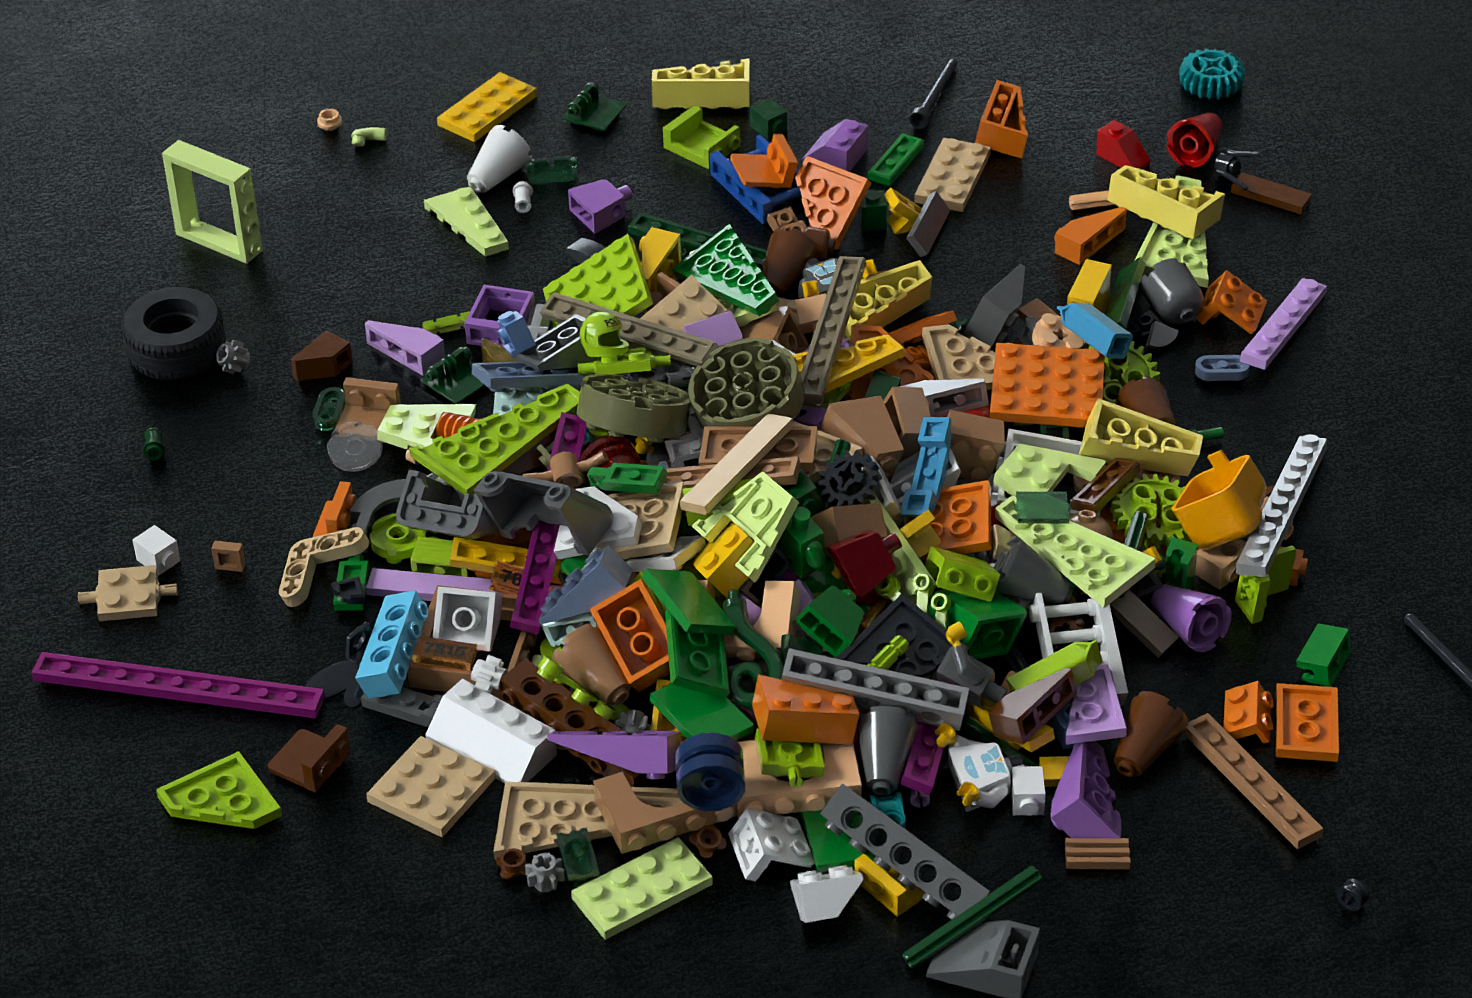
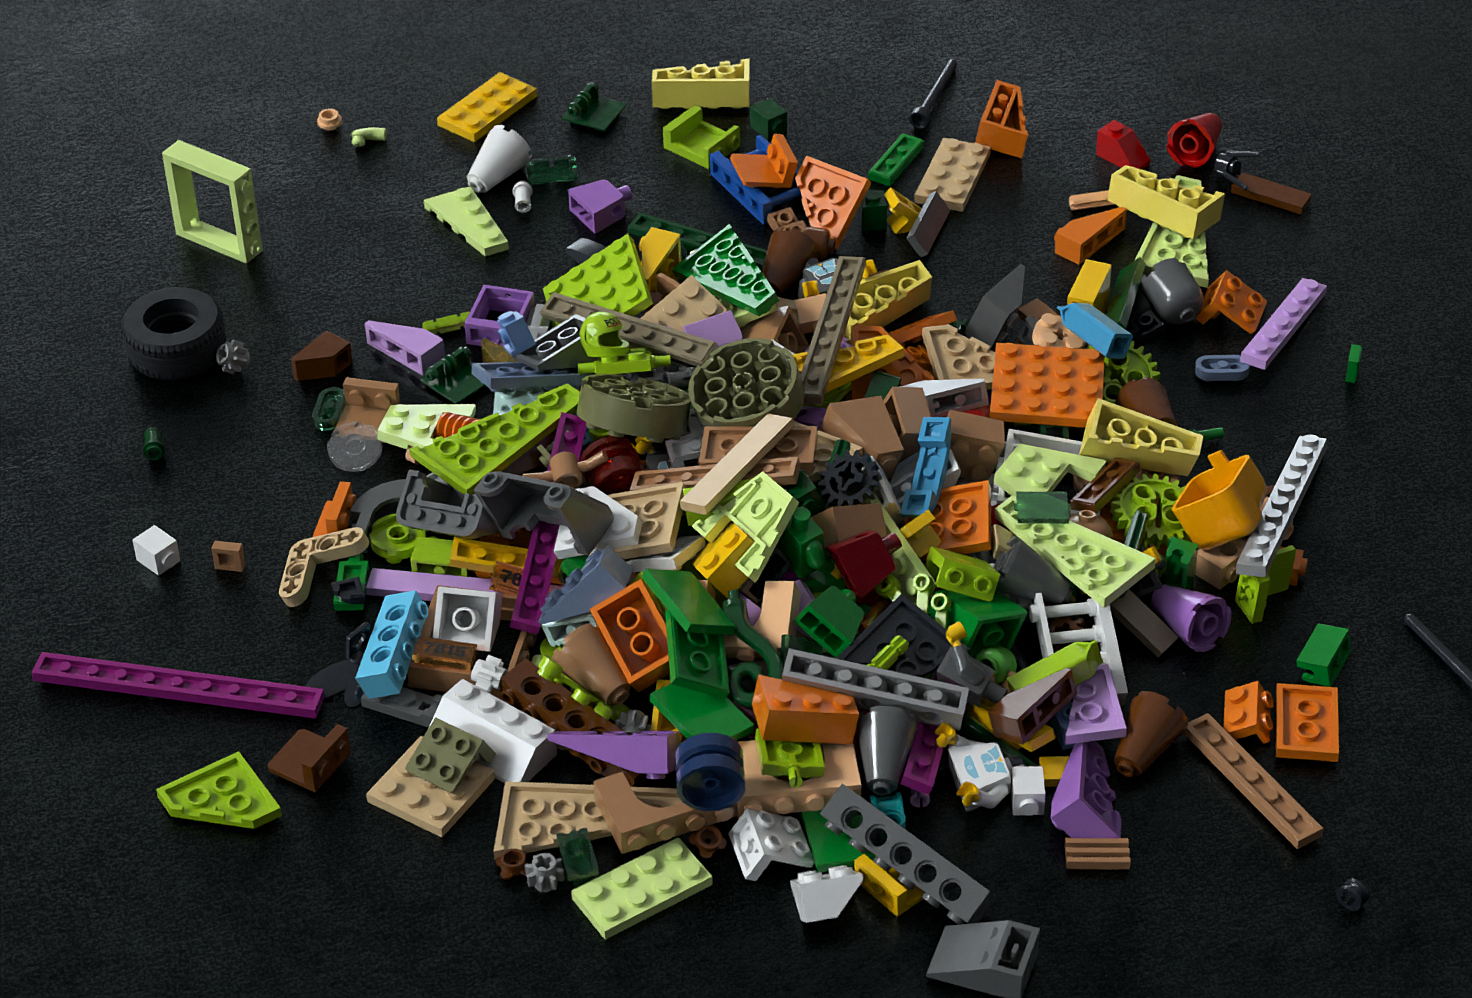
(127, 593): tan plate -> none
(447, 755): none -> olive bracket
(628, 478): green hinge -> none
(841, 145): medium lavender slope -> none
(972, 917): dark green axle -> none
(998, 659): none -> bright green head
(1160, 335): light grey tile -> none
(1212, 73): teal gear -> none
(1353, 363): none -> green tile

